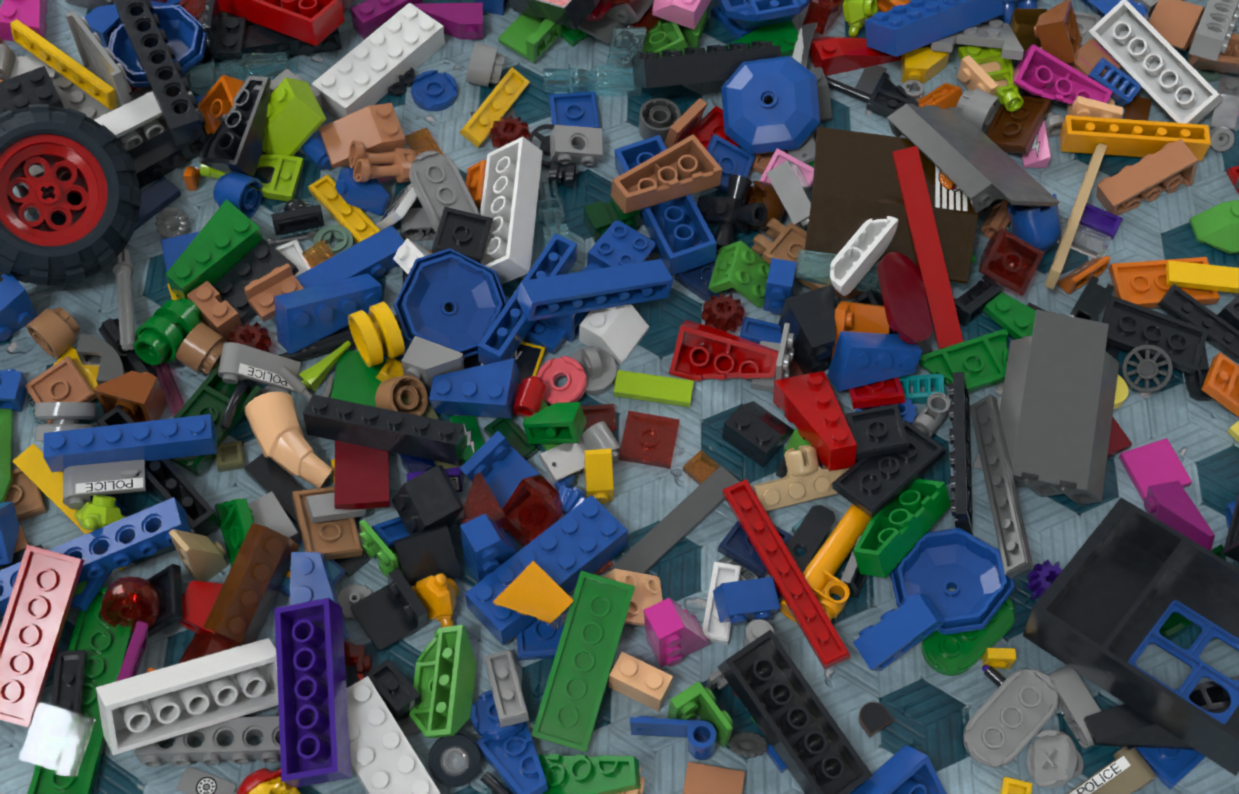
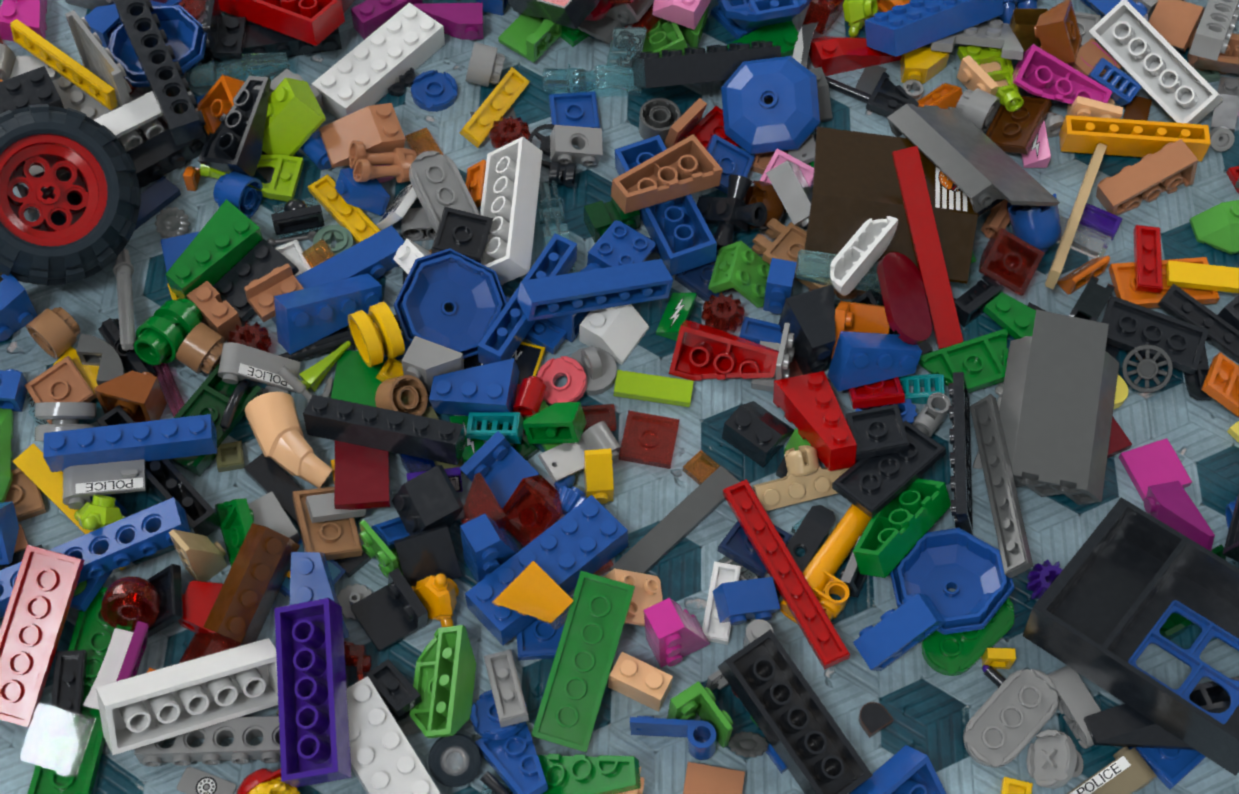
(111, 665): none -> white sticker
(496, 418): none -> teal slope
(677, 311): none -> green slope
(1148, 259): none -> red tile

